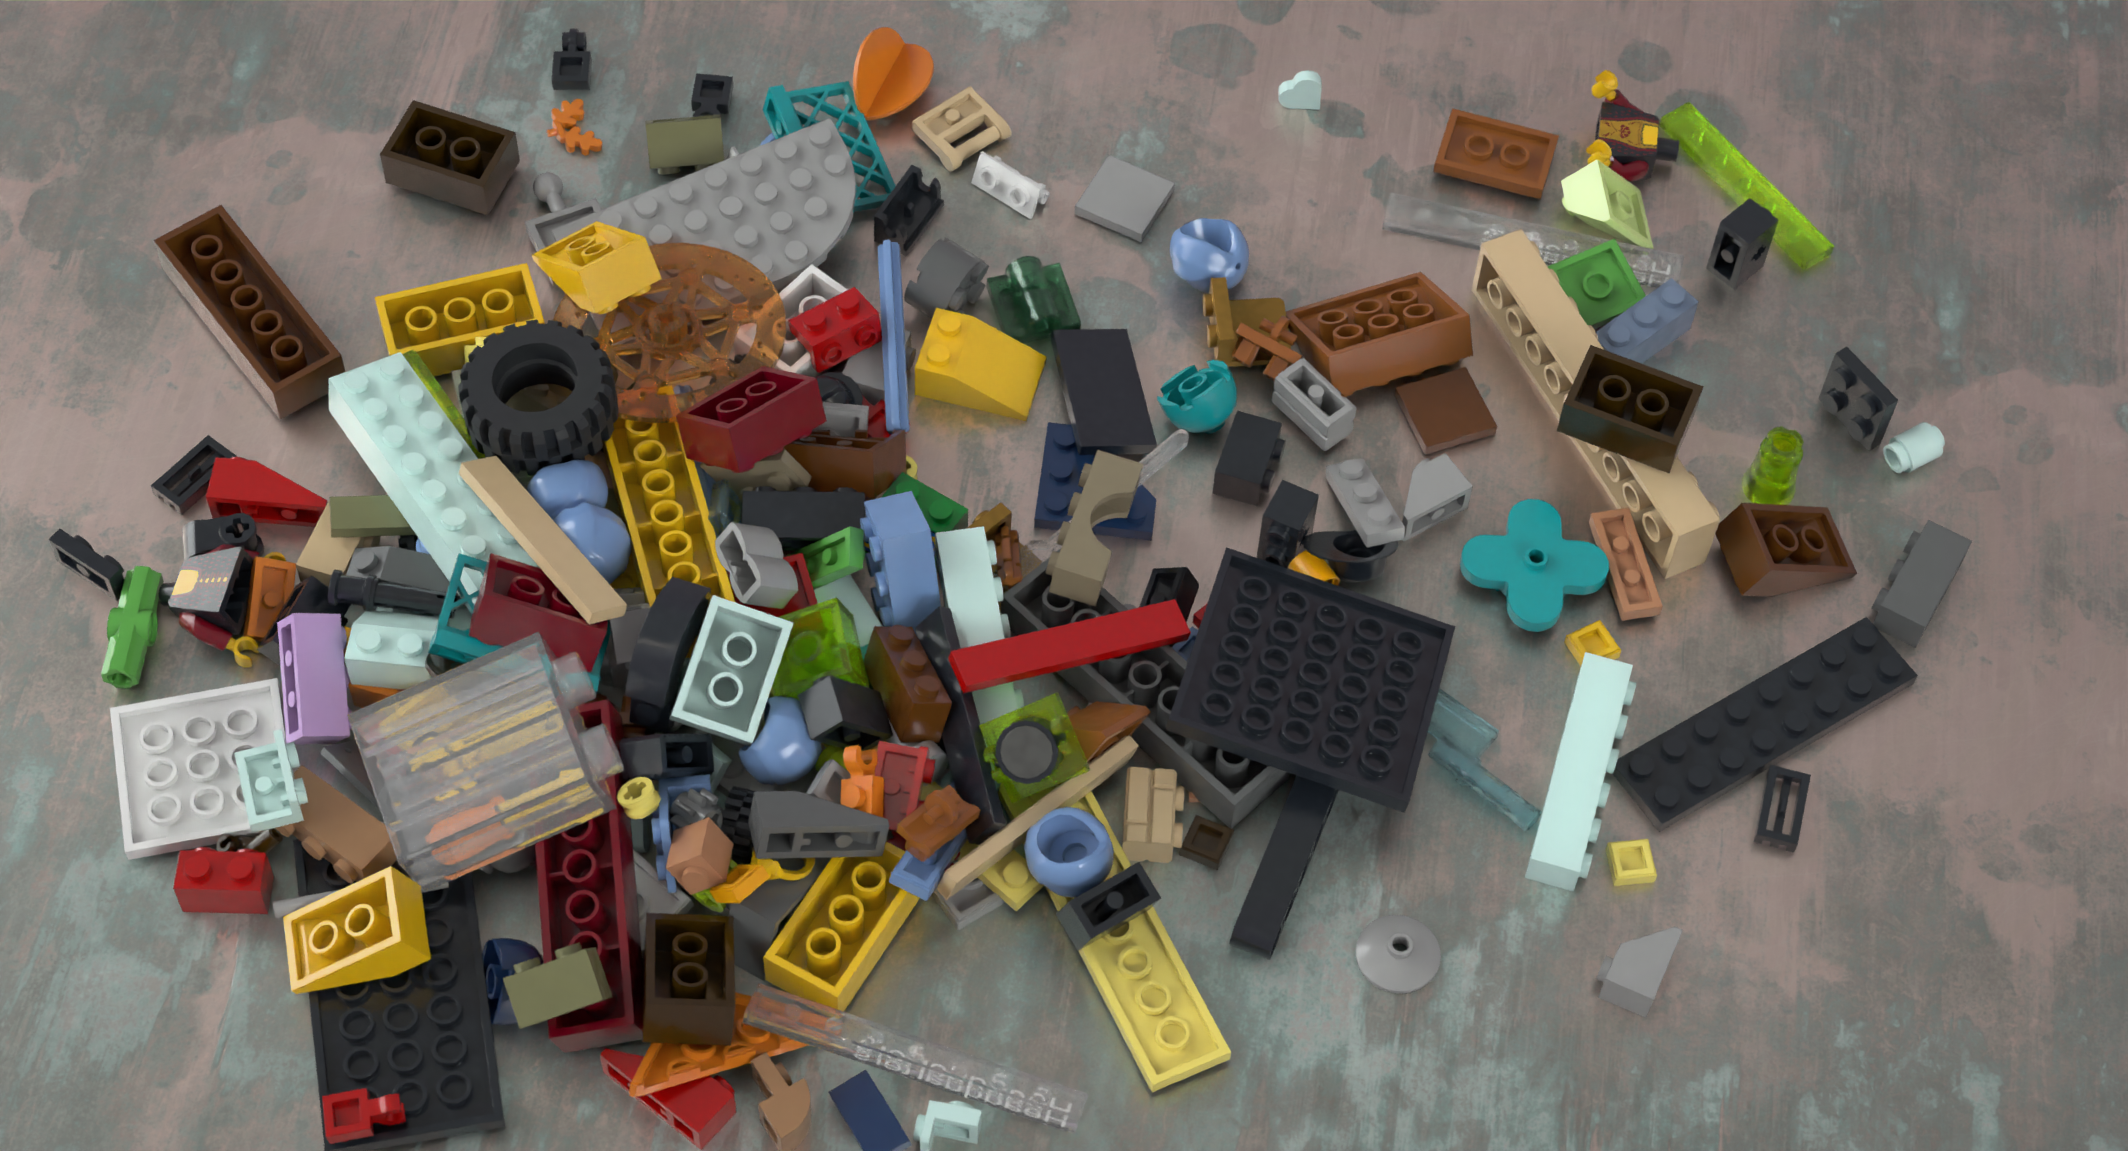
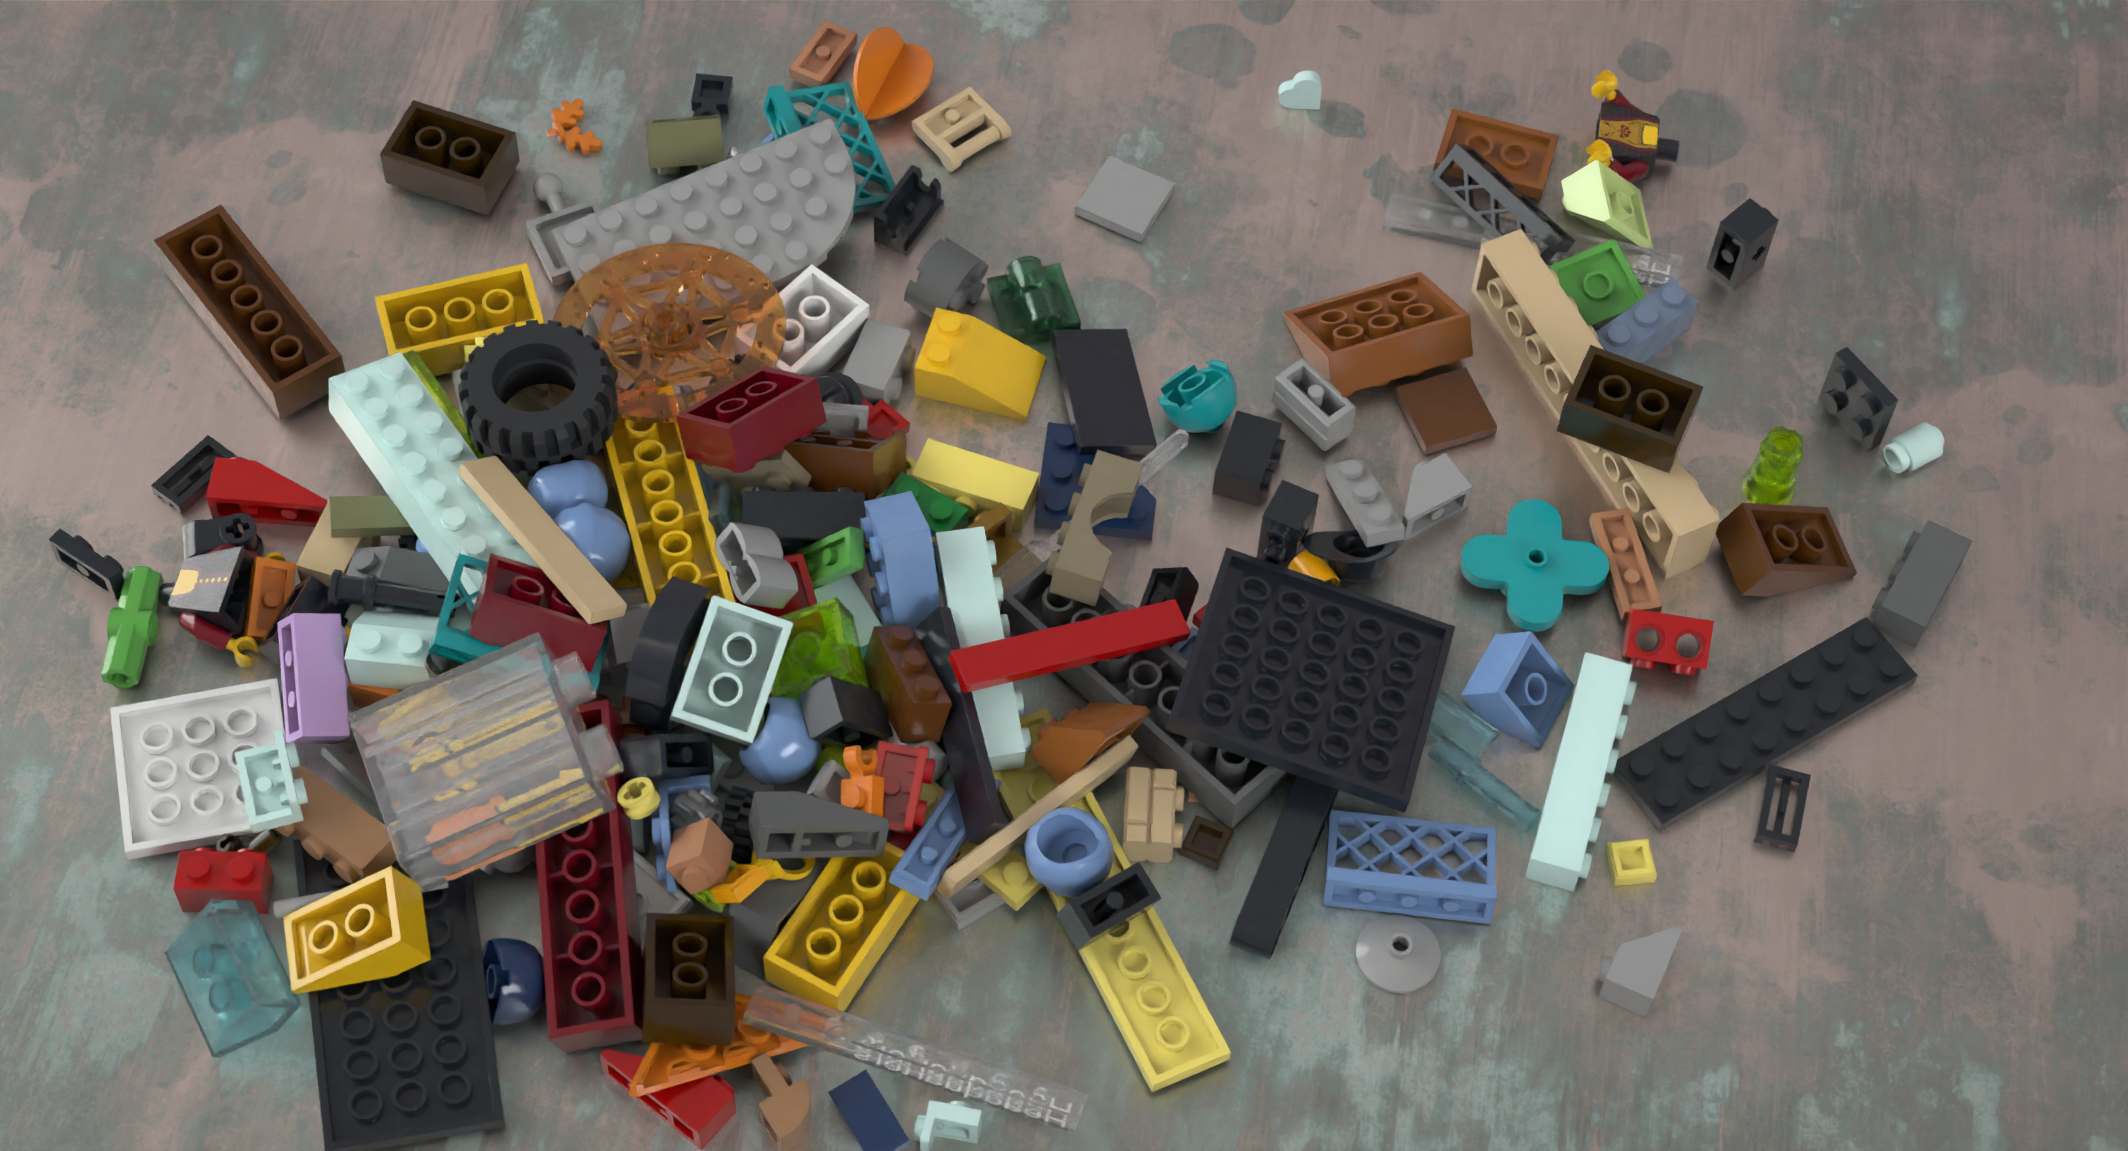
(232, 976): none -> clear light blue slope
(352, 1114): red plate -> none
(556, 986): olive brick -> none
(573, 65): black plate -> none
(600, 266): yellow slope -> none
(823, 55): none -> nougat plate
(837, 329): red bracket -> none
(893, 337): medium blue axle -> none
(936, 822): dark orange hips -> none
(977, 481): none -> light yellow brick
(1008, 185): white hinge -> none
(1008, 556): dark orange axle -> none
(1032, 748): piece -> none
(1208, 251): medium blue piece -> none
(1227, 315): pearl gold bracket -> none
(1252, 342): dark orange hips -> none
(1410, 891): none -> medium blue fence
(1500, 191): none -> fence
(1518, 687): none -> medium blue slope
(1594, 640): yellow tile -> none
(1668, 631): none -> red brick
(1744, 181): clear neon green tile -> none

